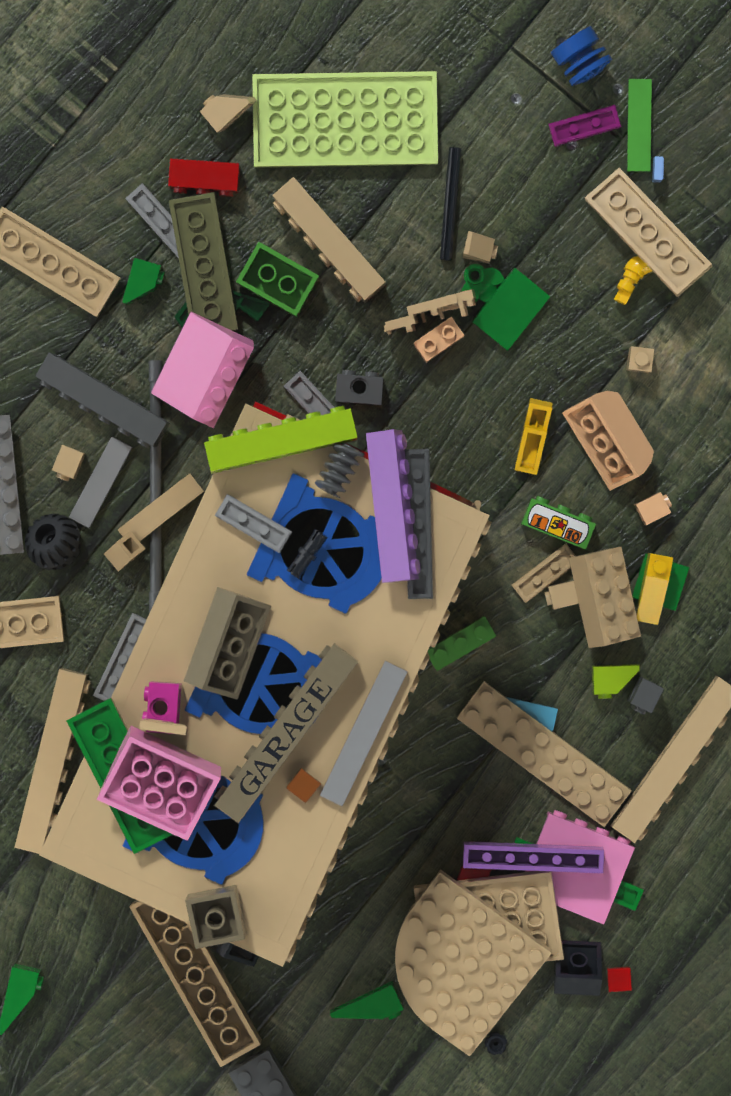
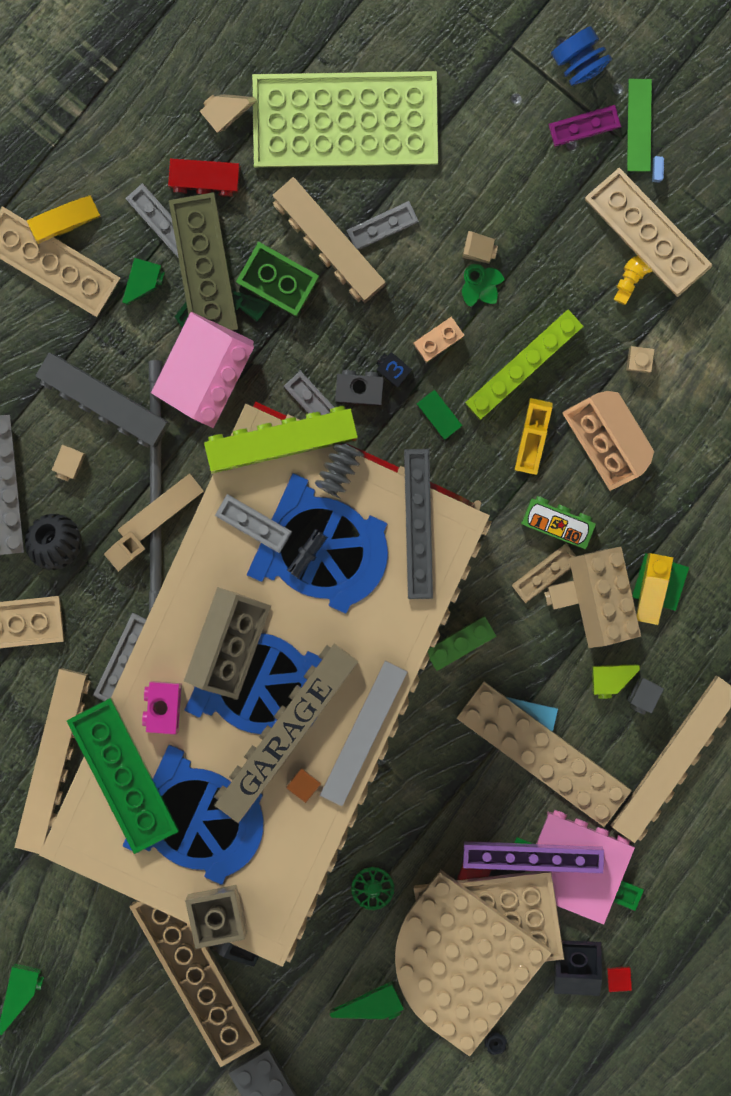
(63, 219): none -> yellow slope
(100, 482): light grey tile -> none
(159, 783): bright pink slope -> none
(162, 726): tan tile -> none
(372, 888): none -> green wheel
(382, 226): none -> light grey tile
(392, 506): medium lavender brick -> none
(393, 369): none -> black brick
(436, 307): tan piece -> none
(439, 414): none -> green tile
(450, 203): black axle -> none
(510, 309): green tile -> none
(523, 364): none -> lime brick
(653, 508): light nougat brick -> none

